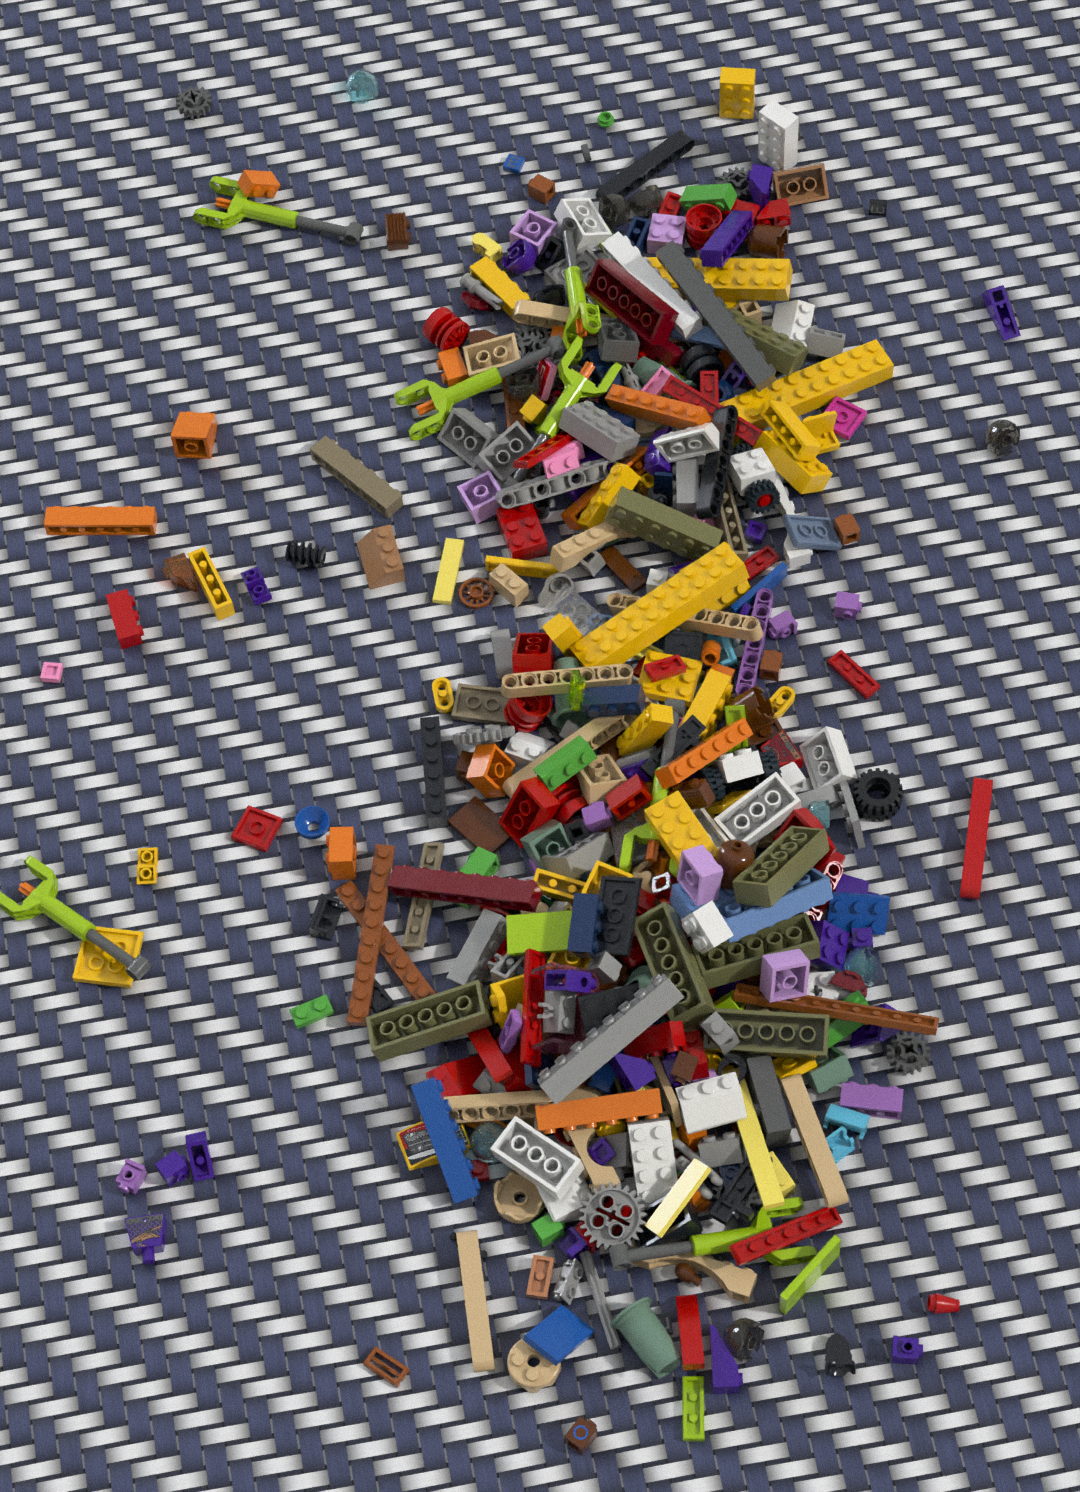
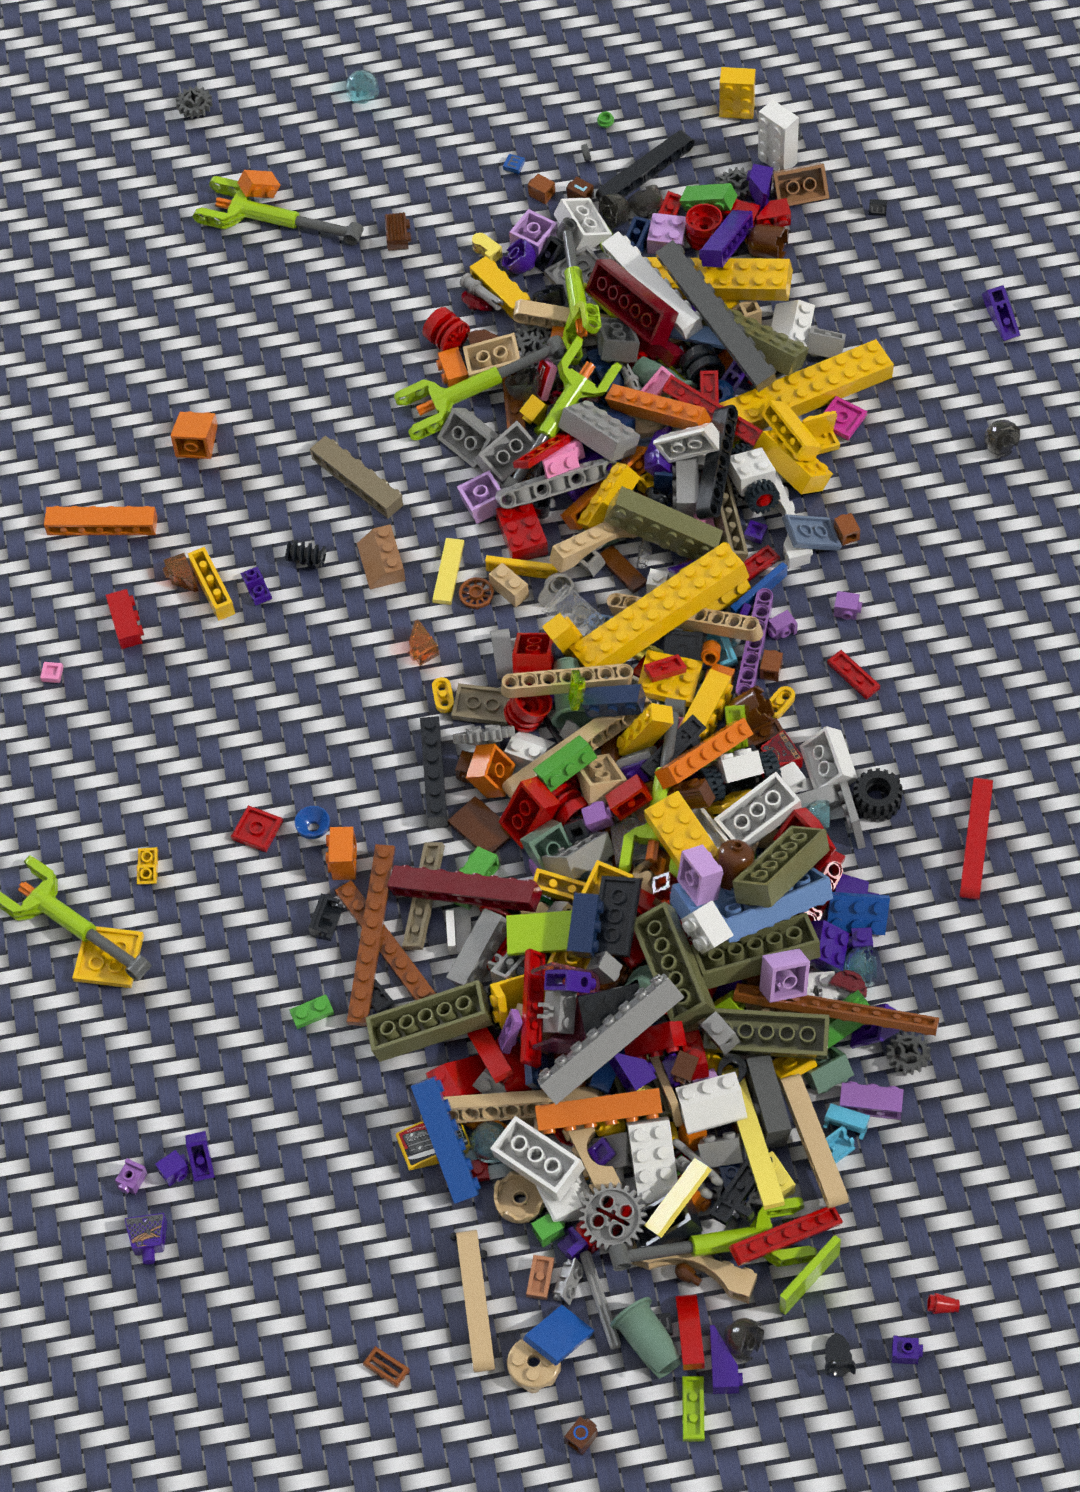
(421, 644): none -> clear orange slope
(457, 931): none -> white panel
(579, 189): none -> reddish brown brick
(645, 551): none -> clear pin

